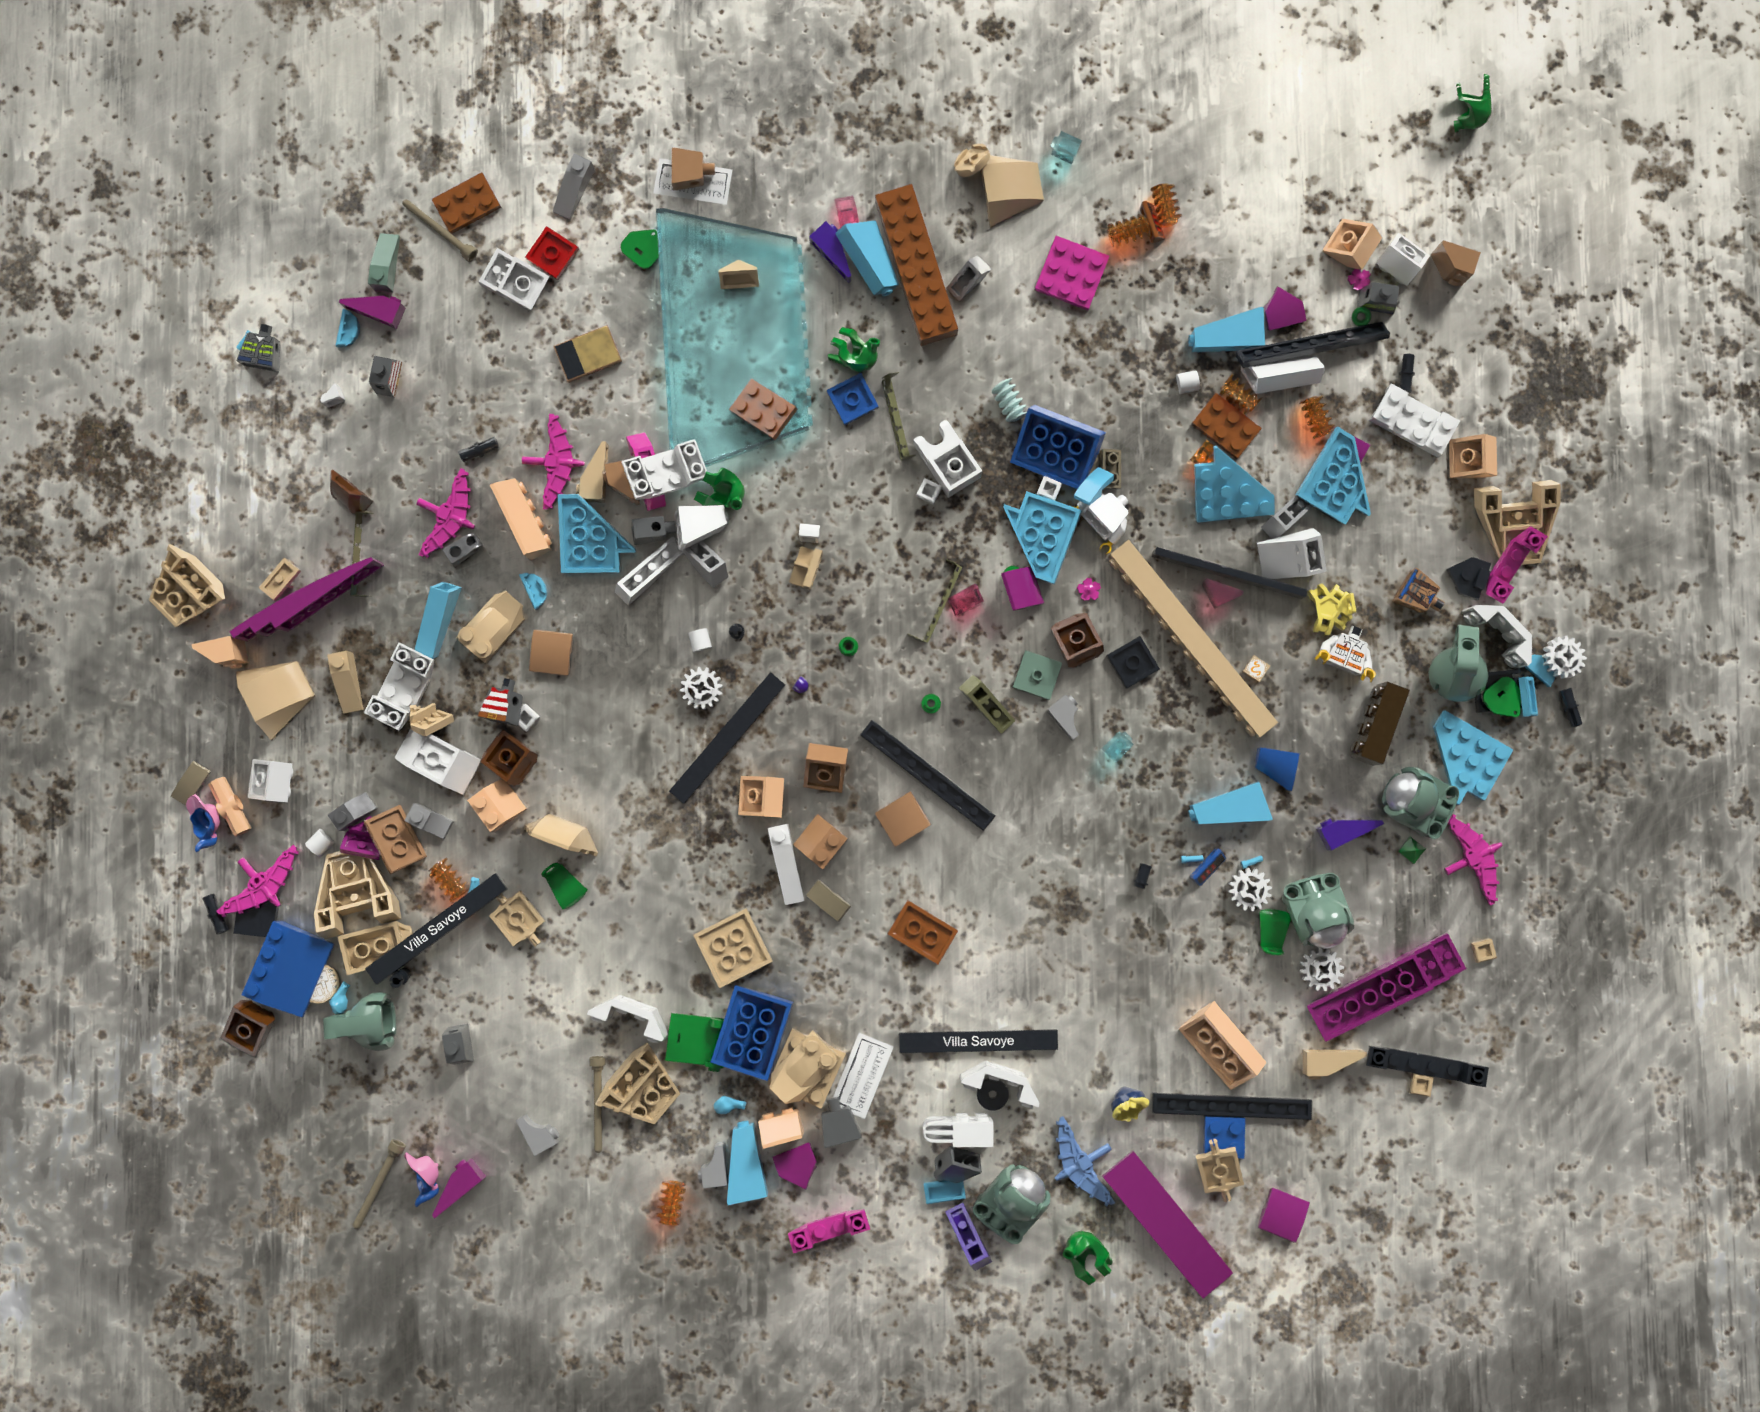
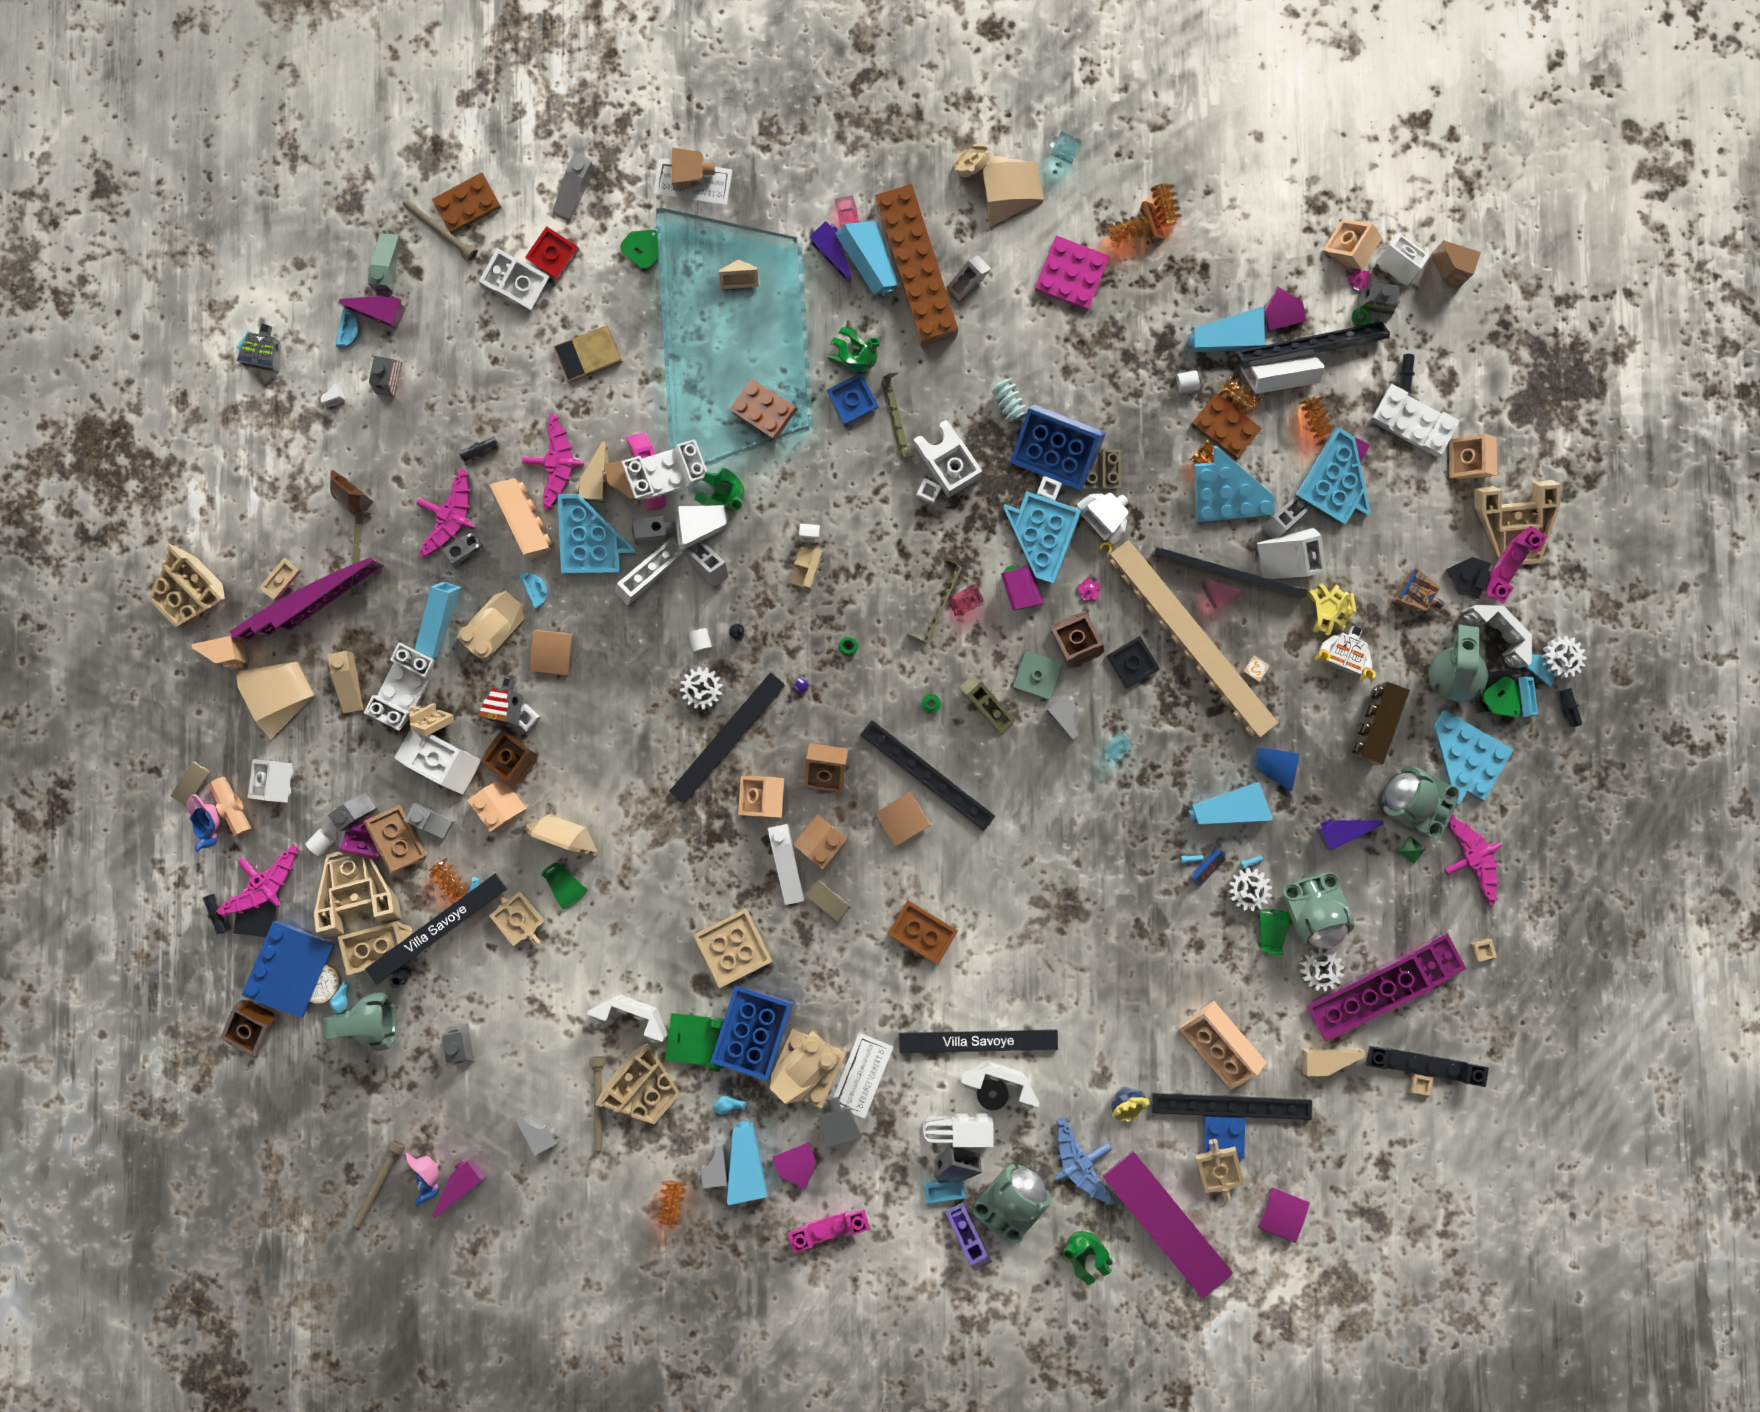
(780, 1127): light nougat slope -> none
(1092, 486): medium azure slope -> none
(1142, 876): black pin -> none
(1479, 107): green piece -> none

